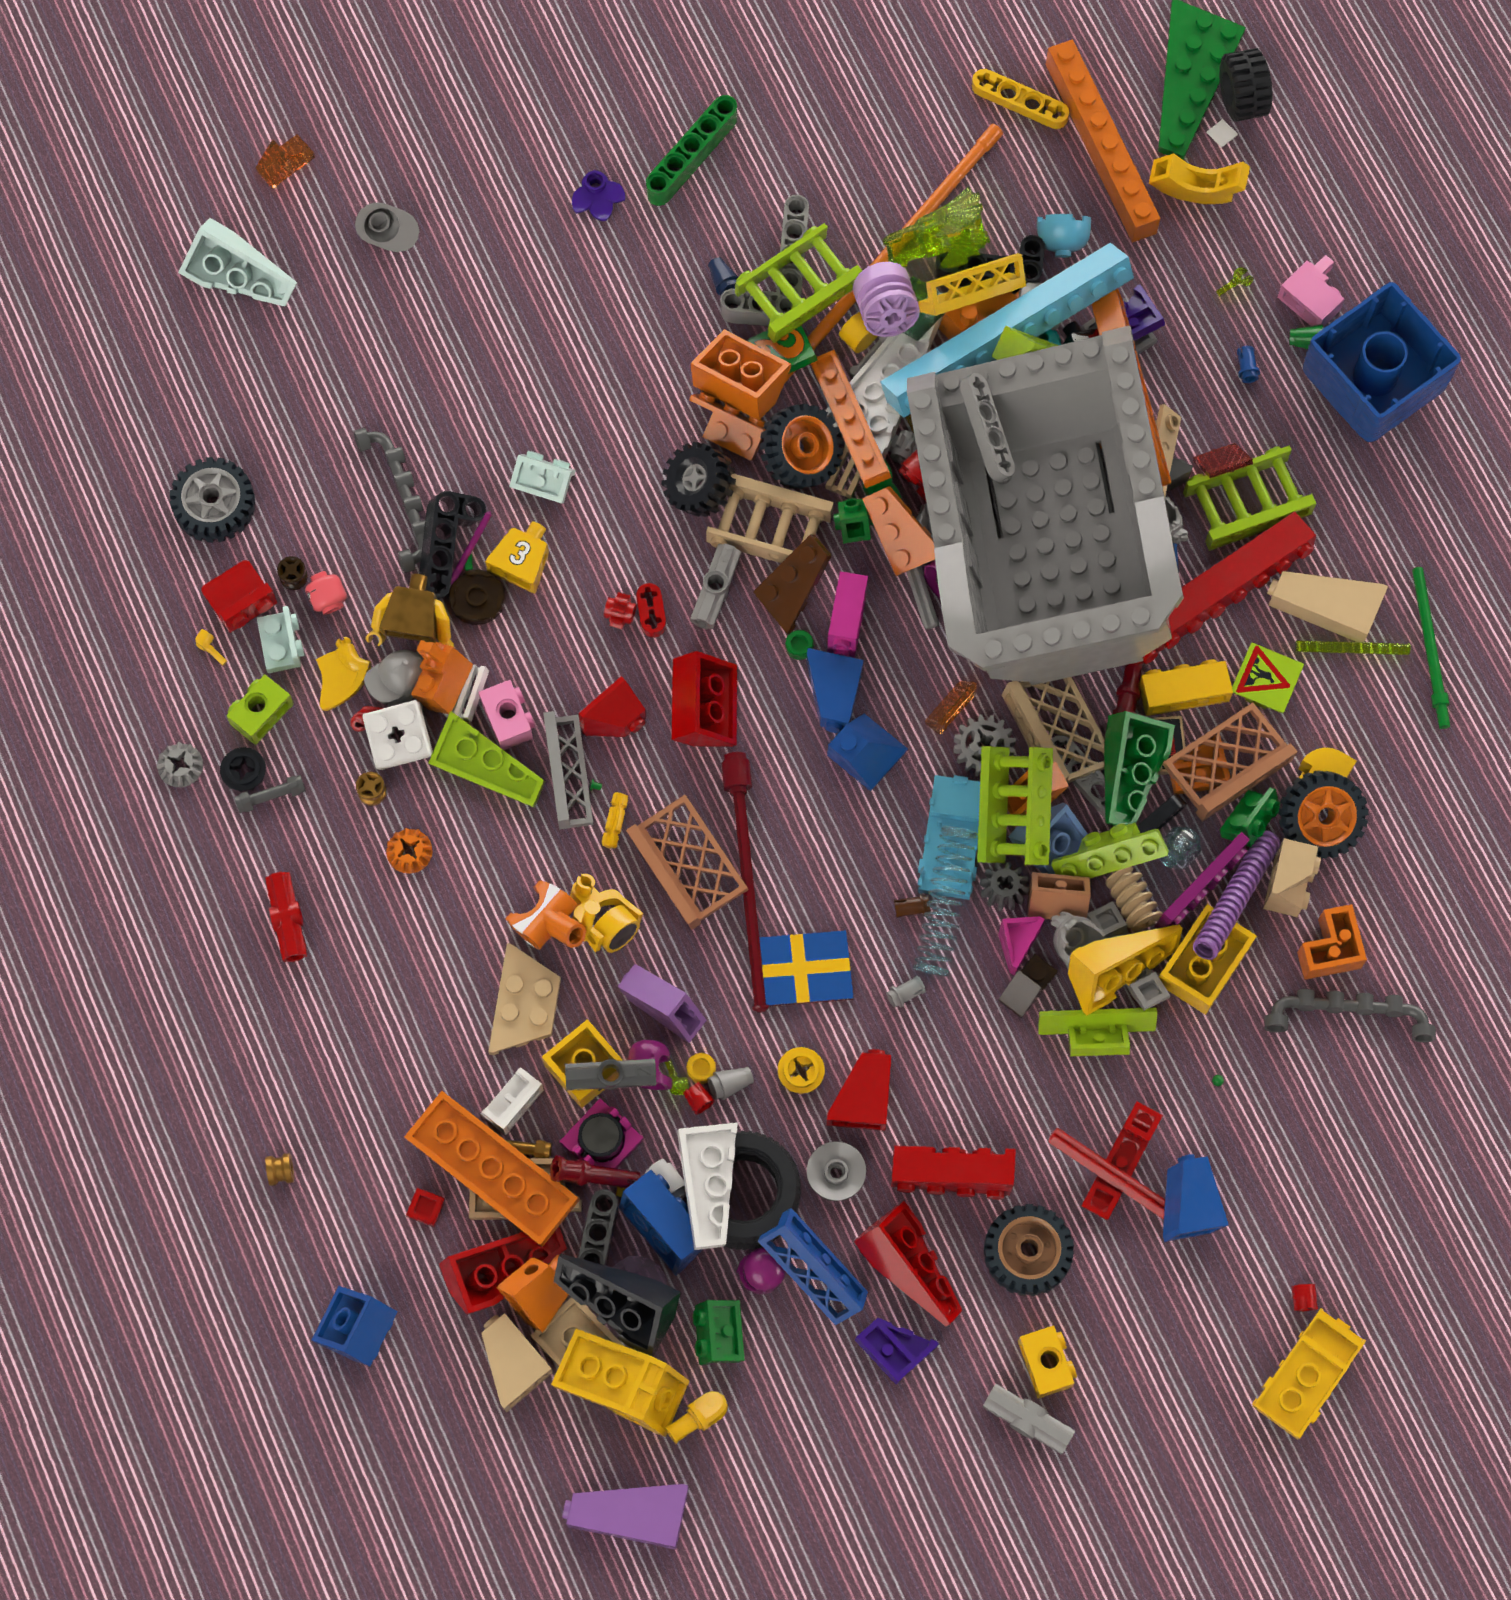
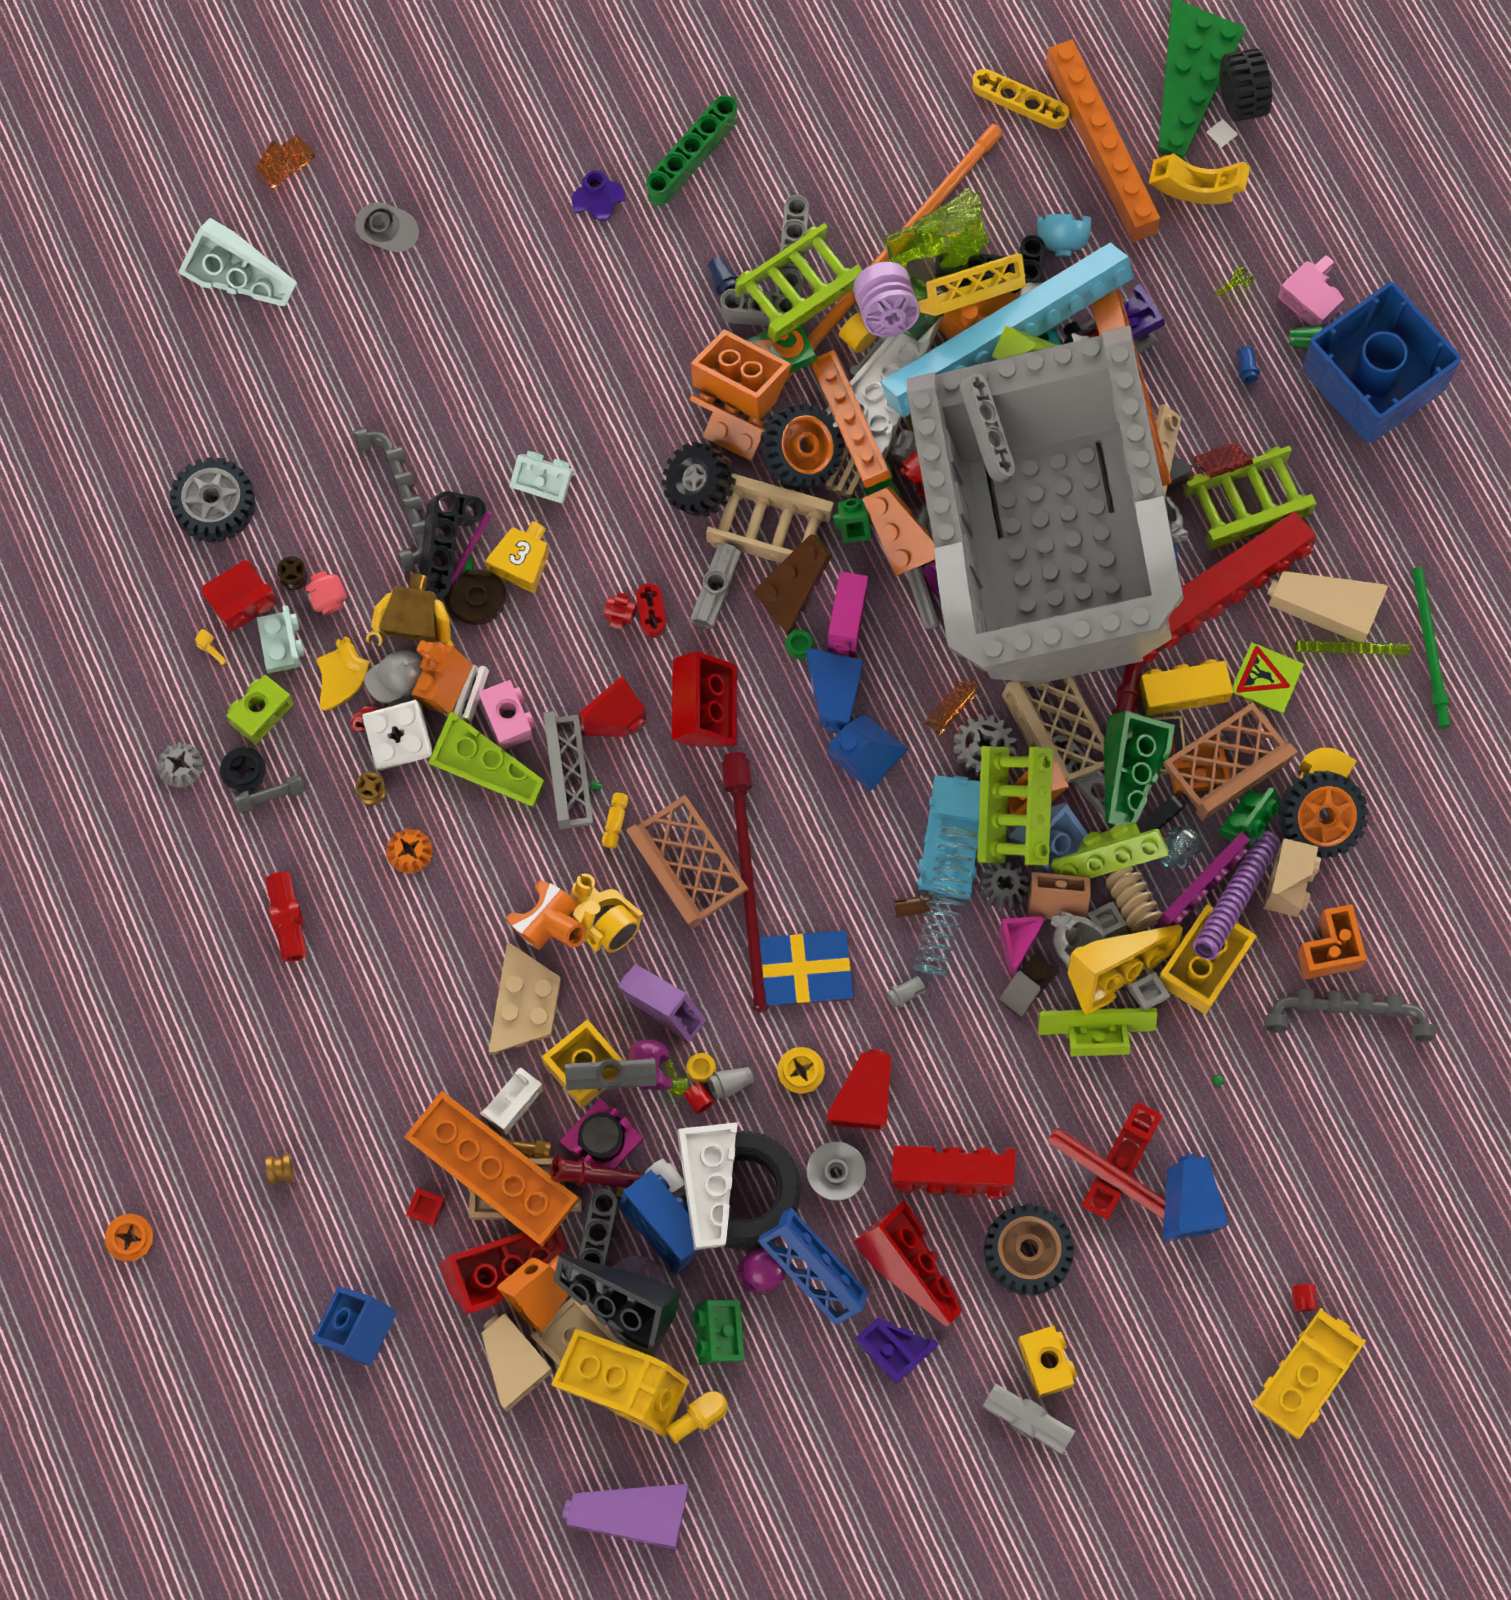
(122, 1226): none -> orange gear

